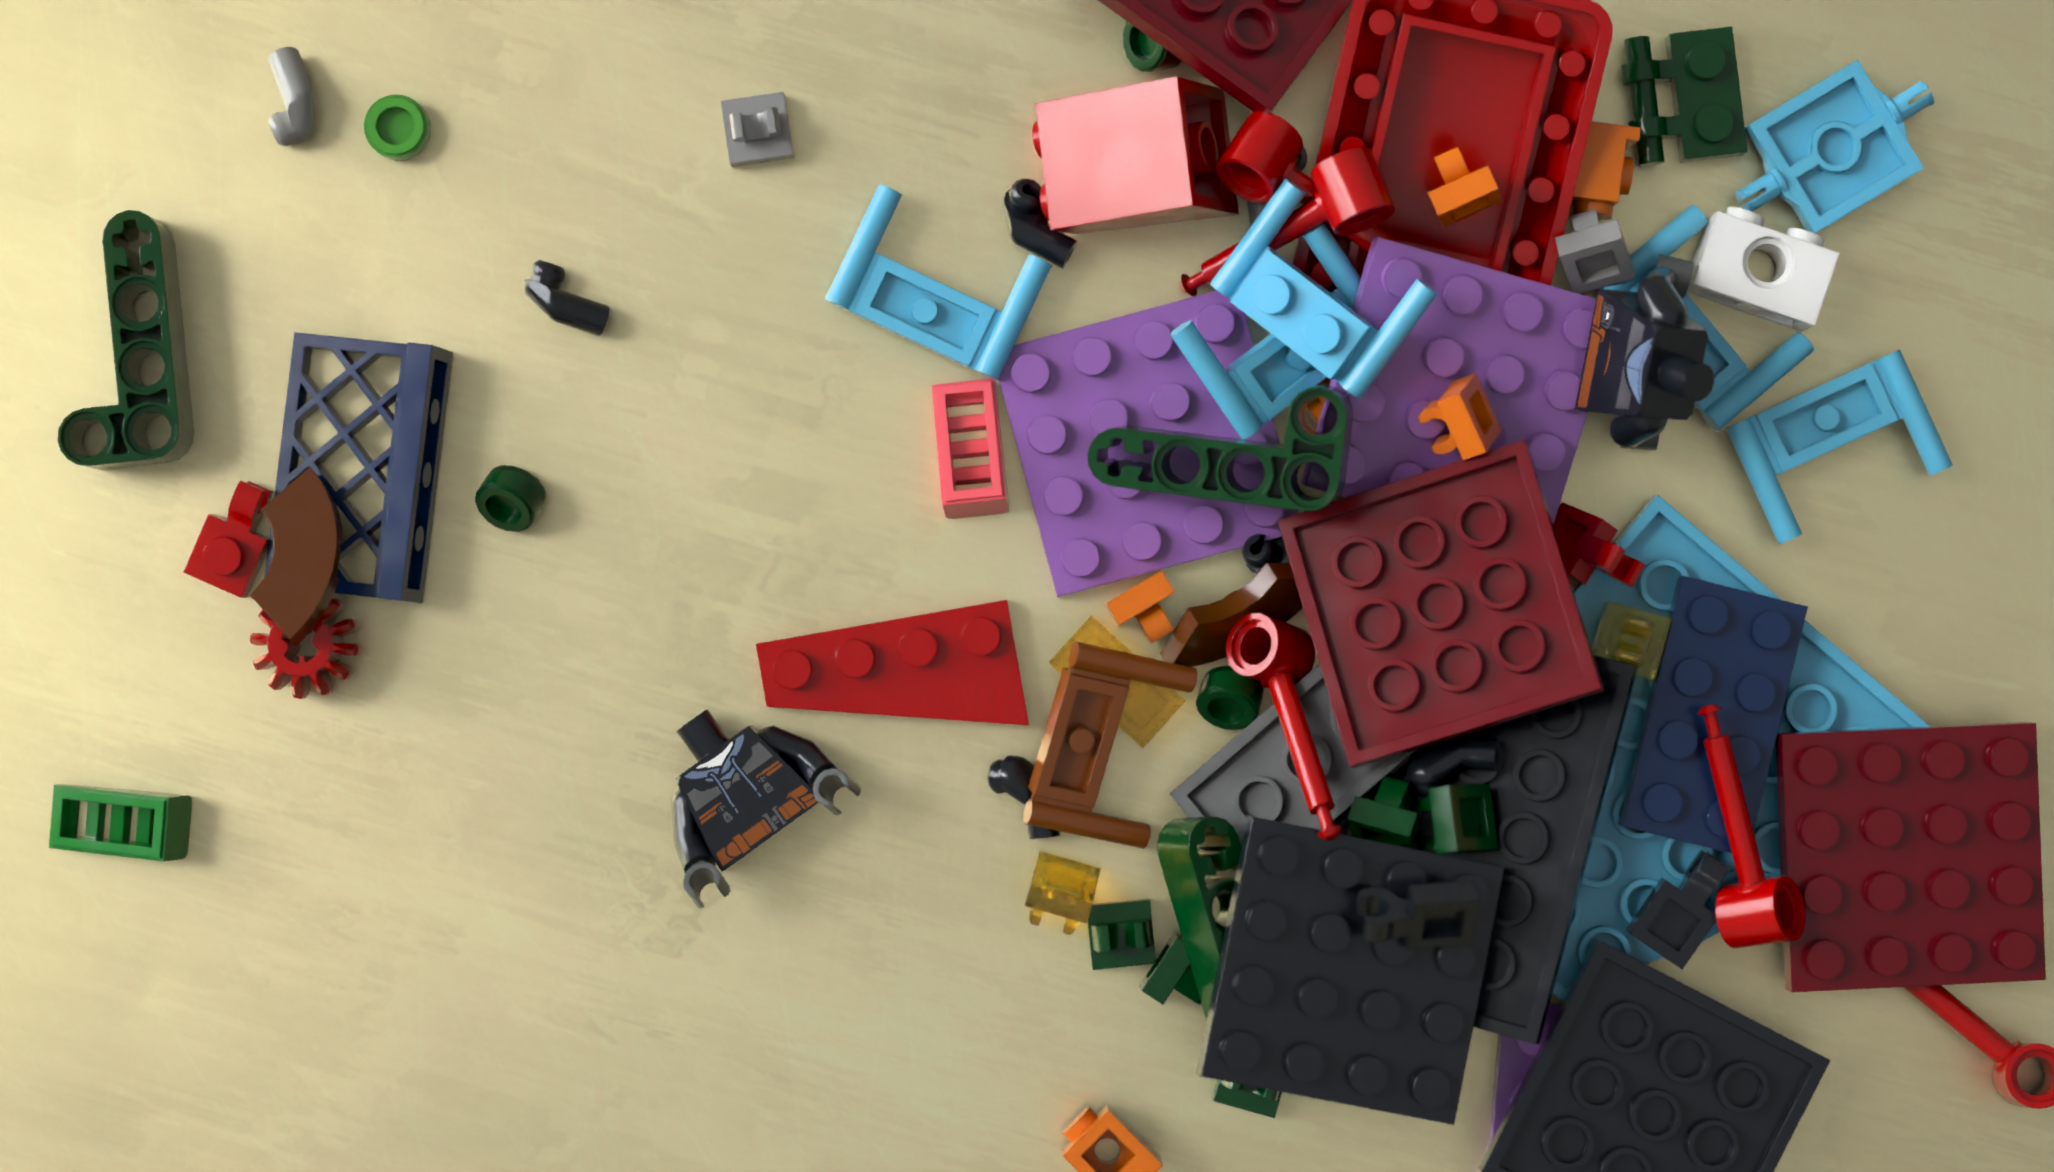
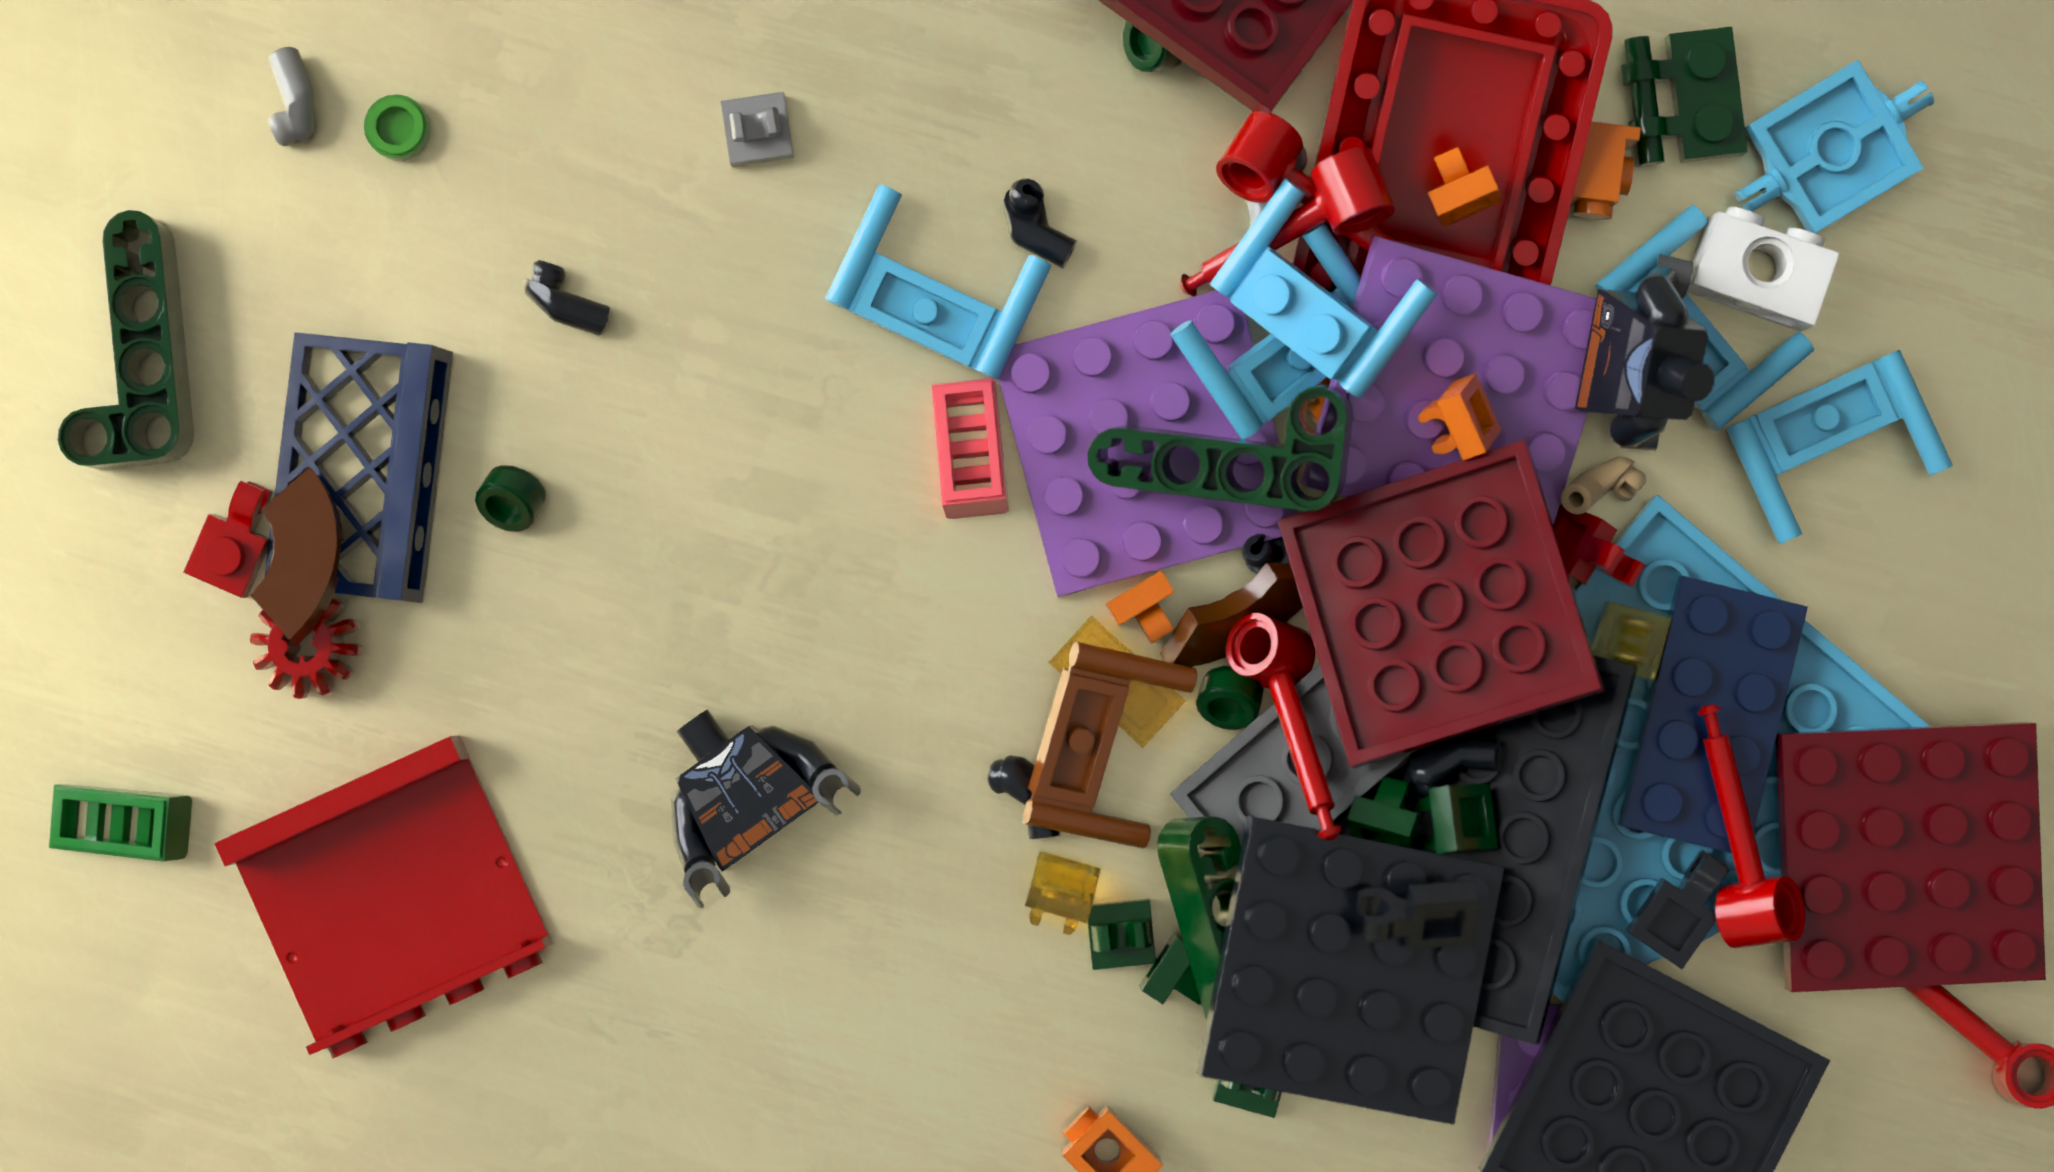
(389, 895): none -> red panel
(915, 666): red wing -> none
(1133, 156): slope -> none
(1594, 253): light grey tile -> none
(1596, 482): none -> tan arm

